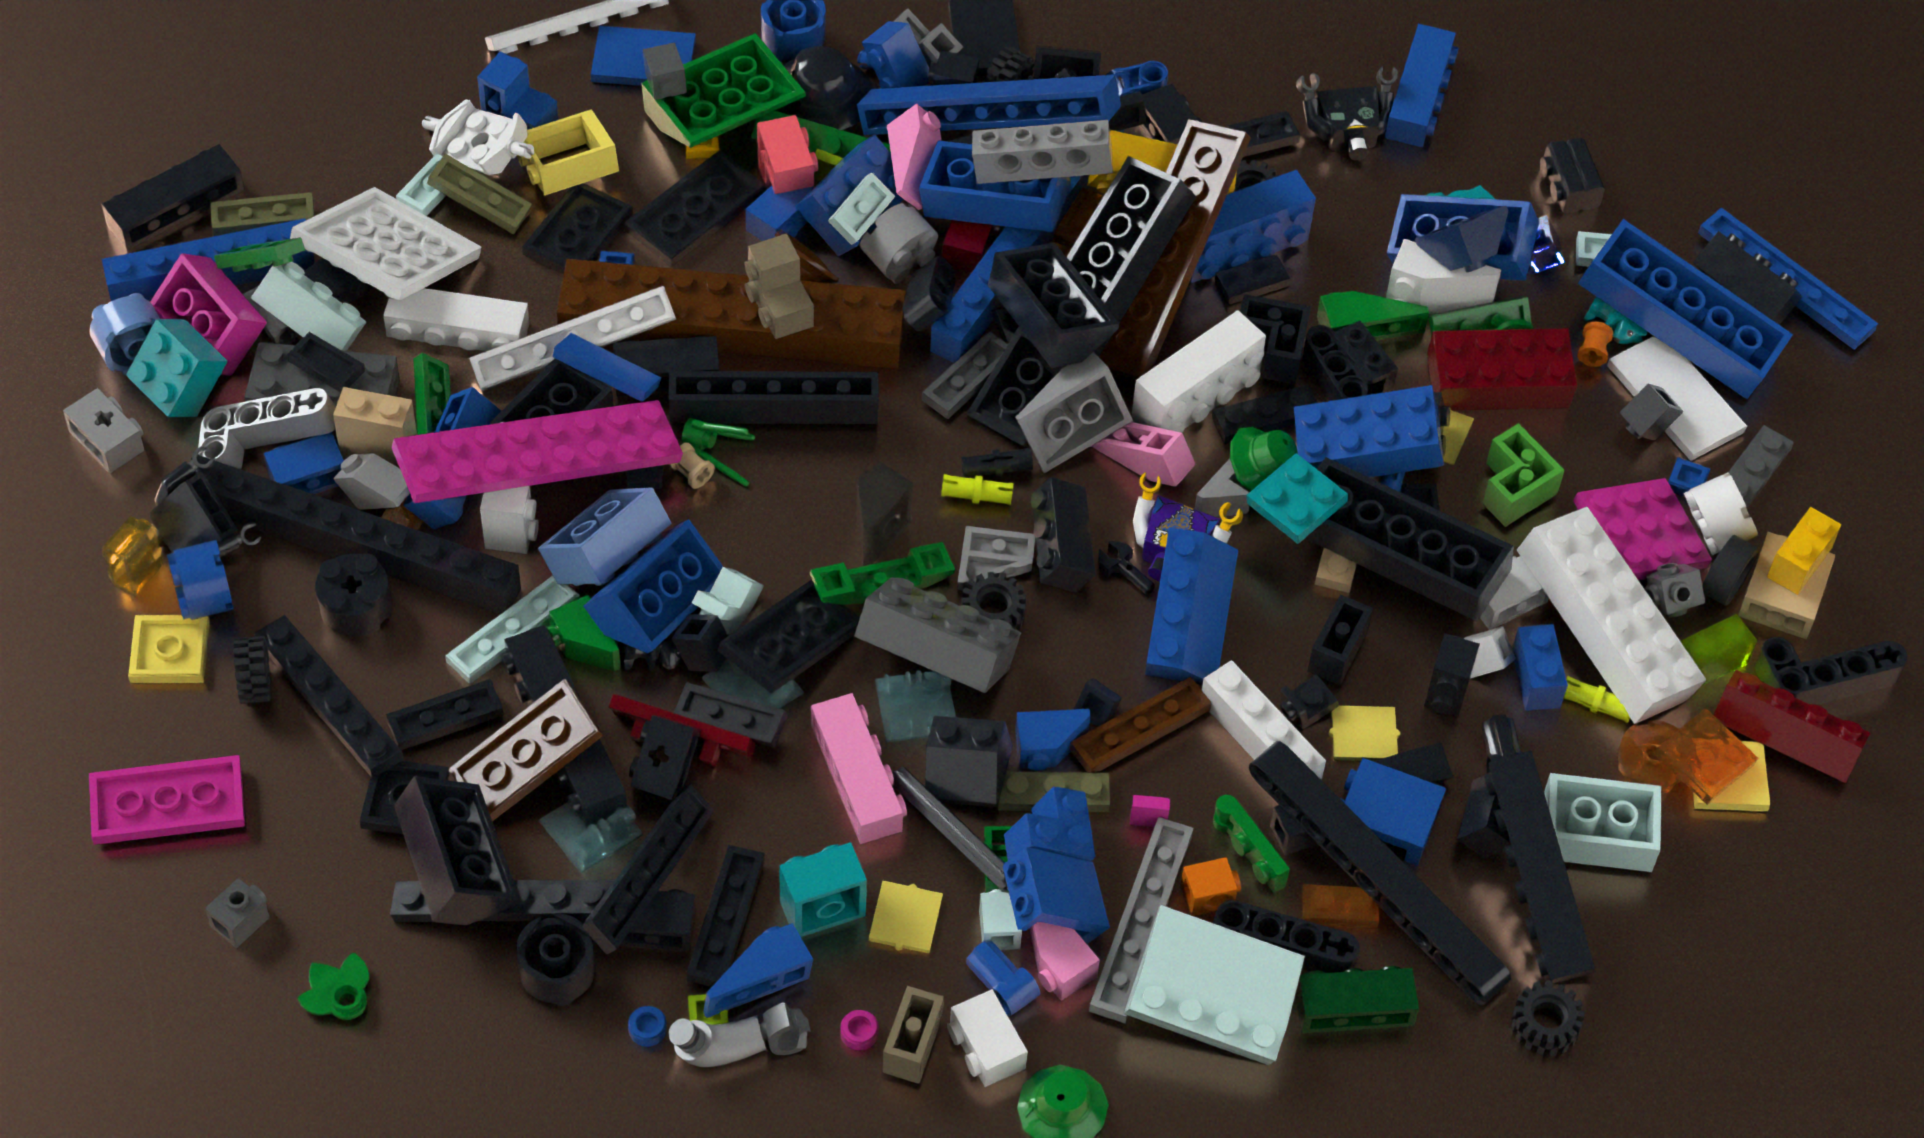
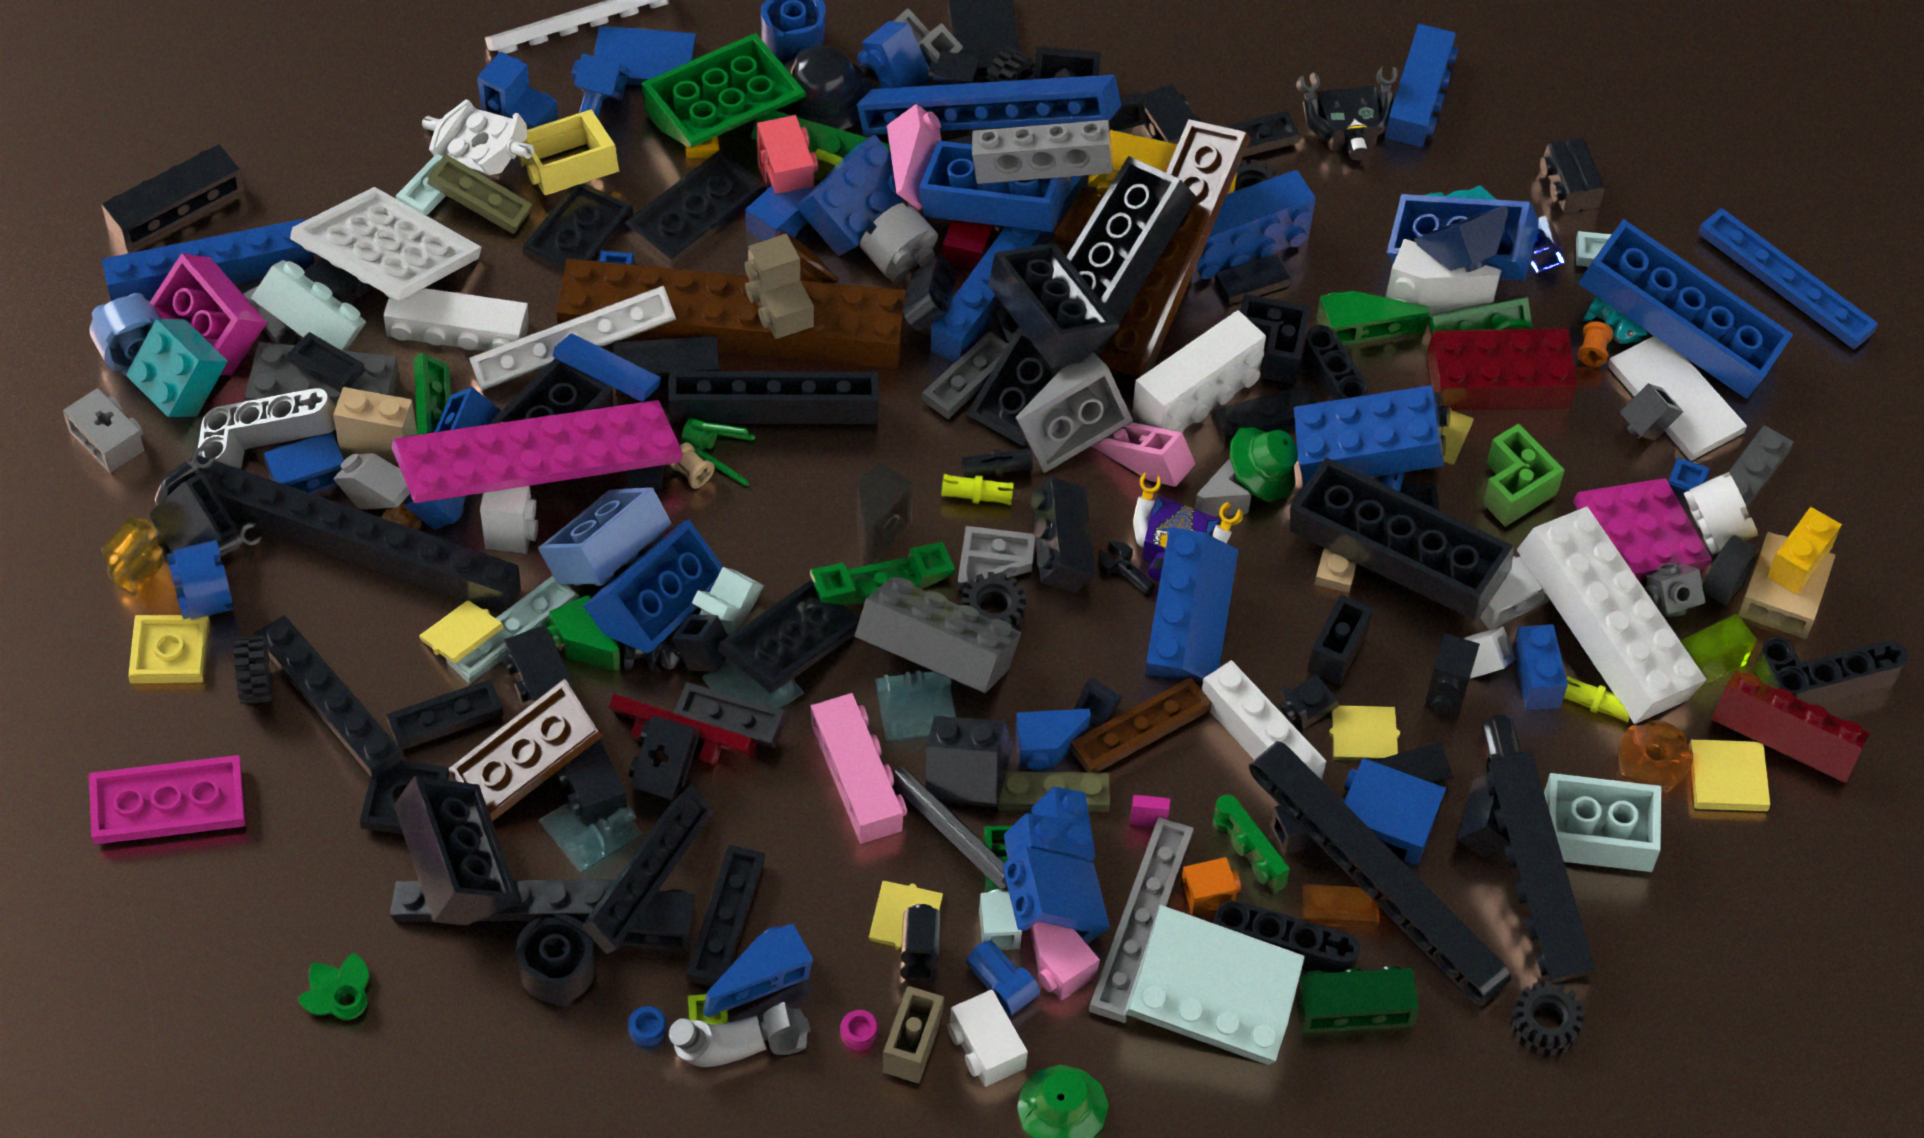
(238, 912): dark grey brick -> none
(258, 212): olive plate -> none
(260, 255): green plate -> none
(353, 594): black brick -> none
(461, 631): none -> light yellow piece
(598, 81): none -> blue brick
(664, 71): dark grey brick -> none
(823, 889): teal brick -> none
(861, 208): light aqua plate -> none
(920, 943): none -> black brick
(1141, 77): blue piece -> none
(1297, 498): teal plate -> none
(1367, 356): black bracket -> none
(1706, 756): clear orange plate -> none
(1748, 276): black brick -> none

